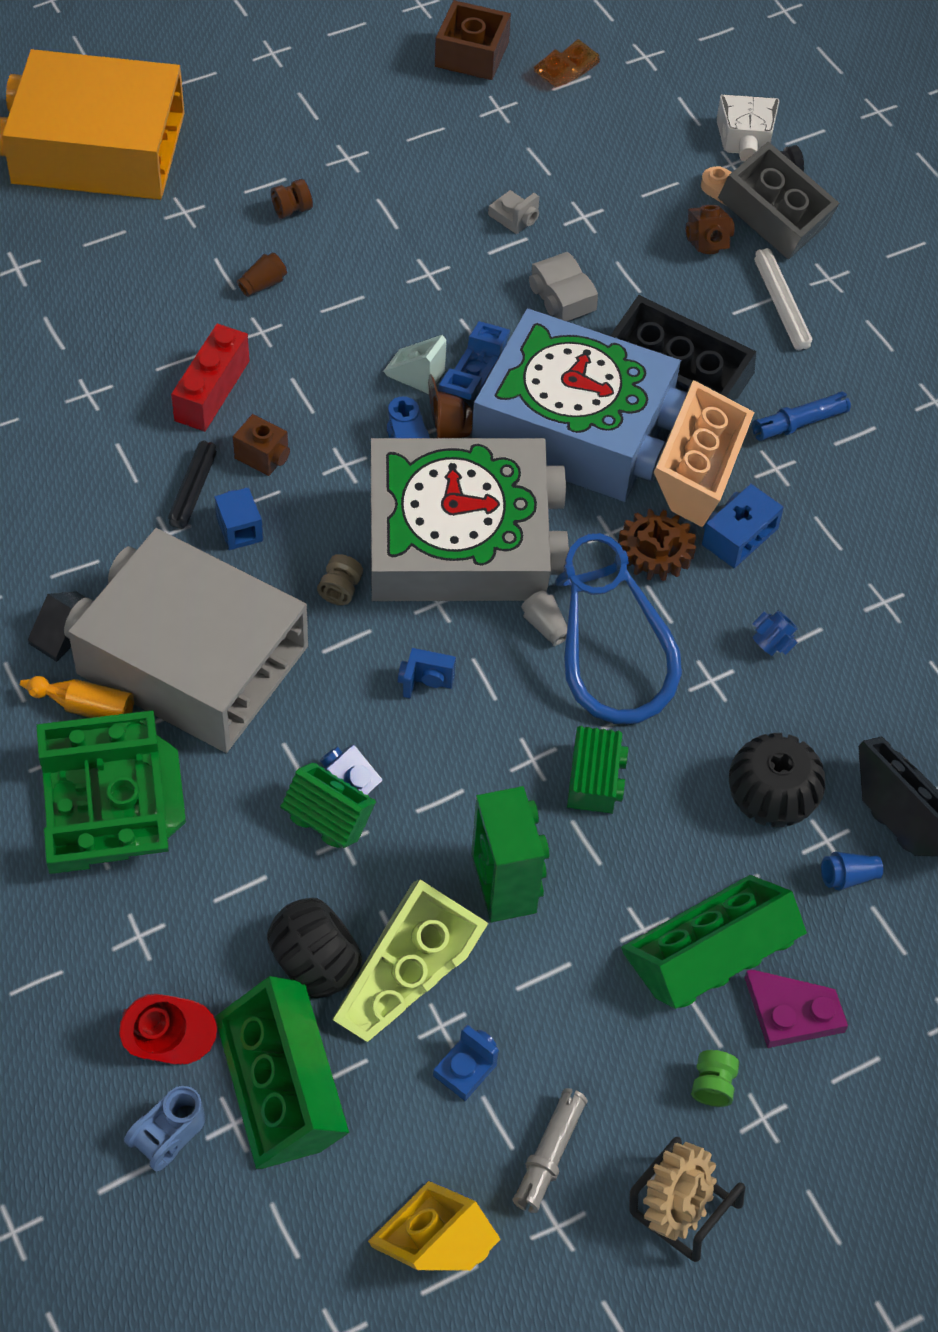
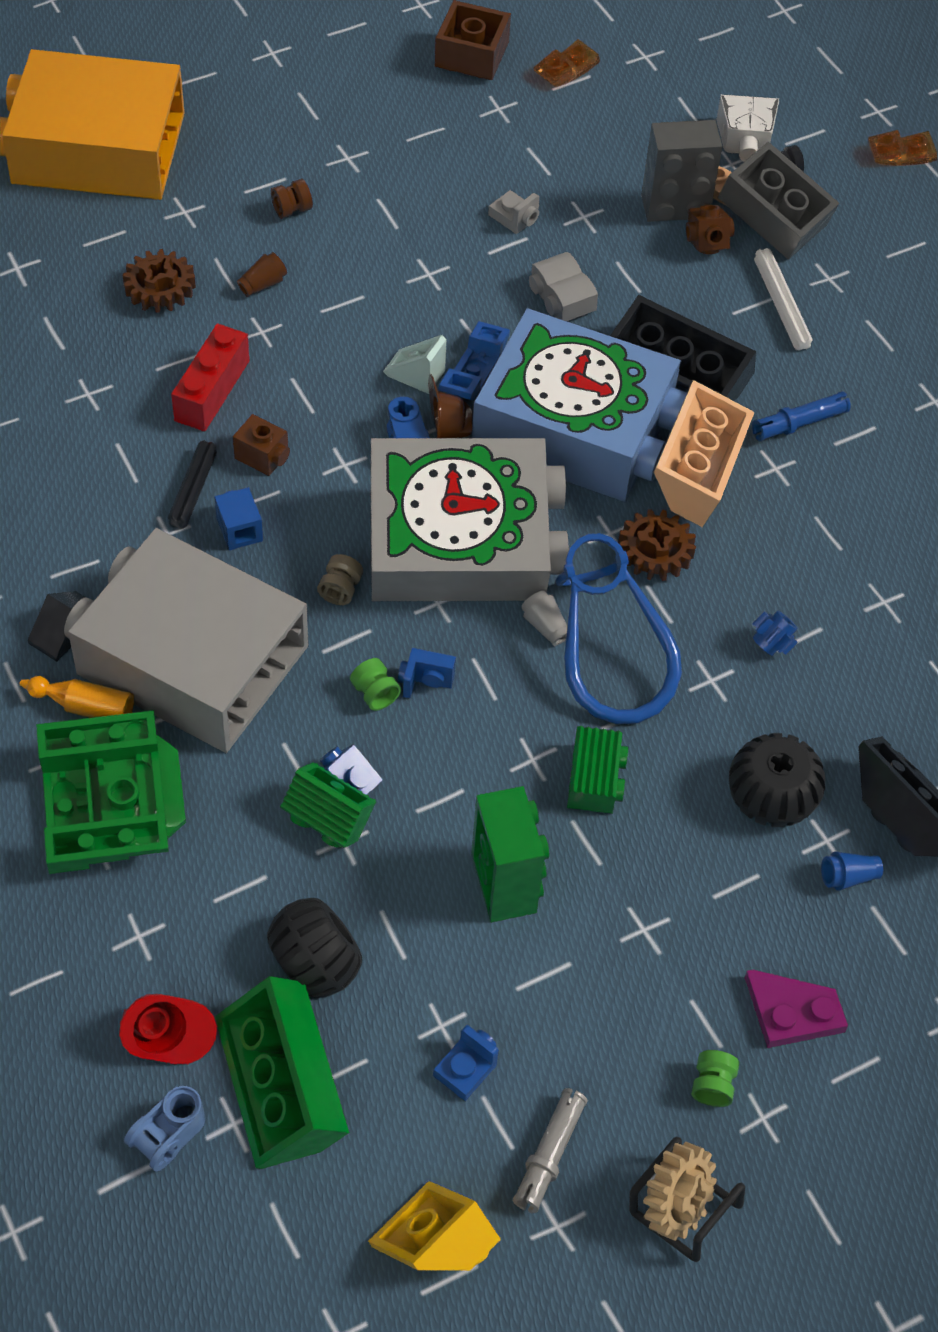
(159, 280): none -> reddish brown gear
(373, 681): none -> bright green wheel
(412, 954): yellowish green wedge -> none
(680, 168): none -> dark grey brick
(715, 940): green slope -> none
(741, 525): blue brick -> none
(898, 151): none -> clear orange slope

